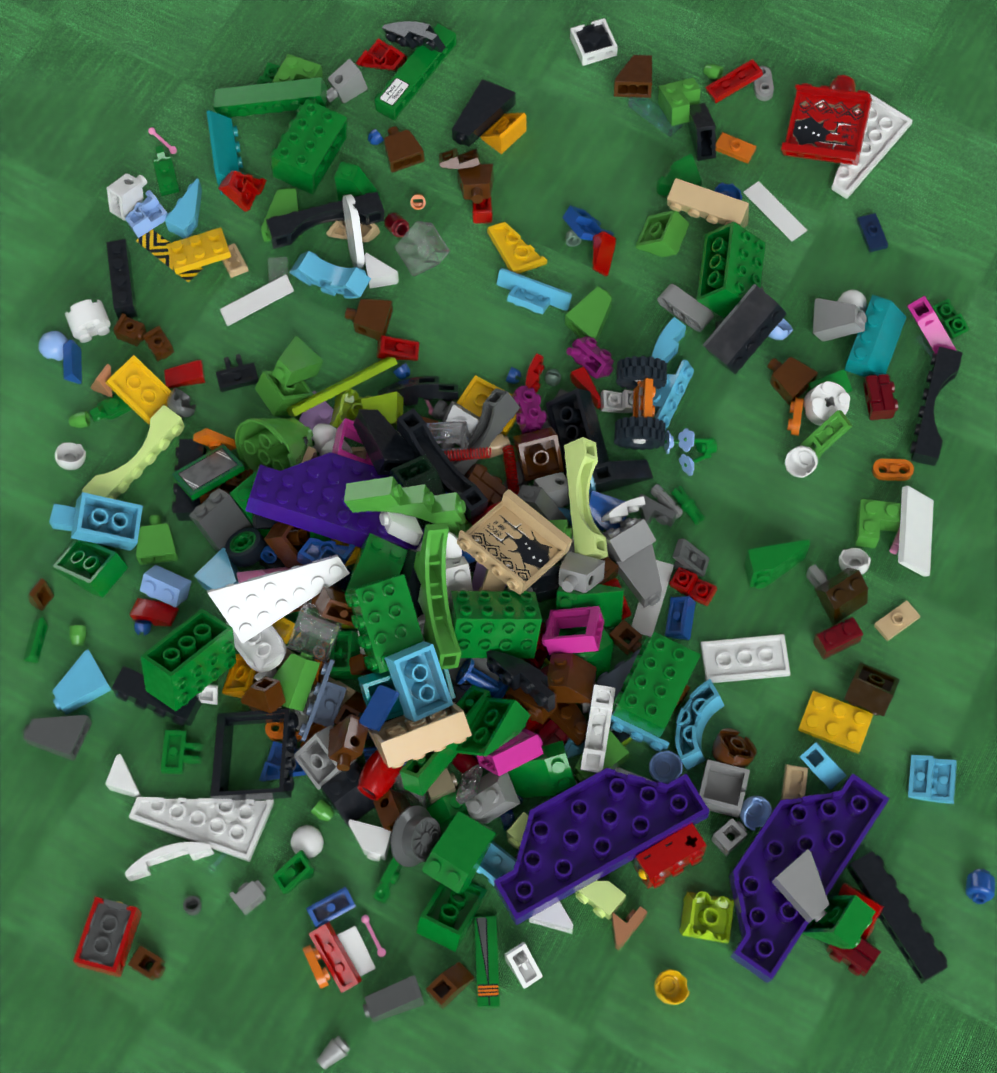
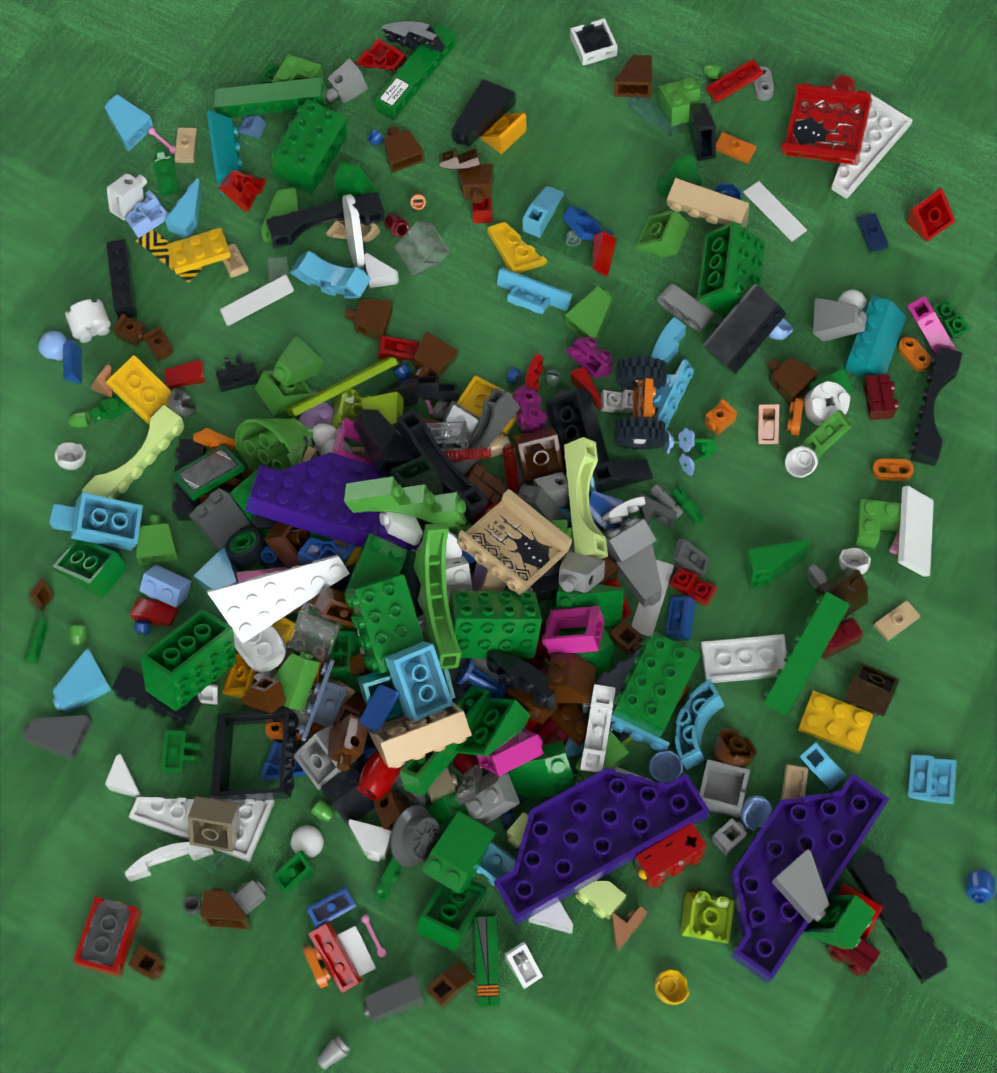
(128, 121): none -> medium azure slope
(186, 145): none -> tan plate
(213, 824): none -> dark tan brick
(222, 911): none -> reddish brown slope
(252, 126): none -> medium blue slope
(433, 356): none -> reddish brown torso
(541, 211): none -> medium azure slope
(727, 417): none -> orange brick
(768, 423): none -> slope
(806, 654): none -> green brick
(913, 353): none -> orange plate
(931, 215): none -> red slope

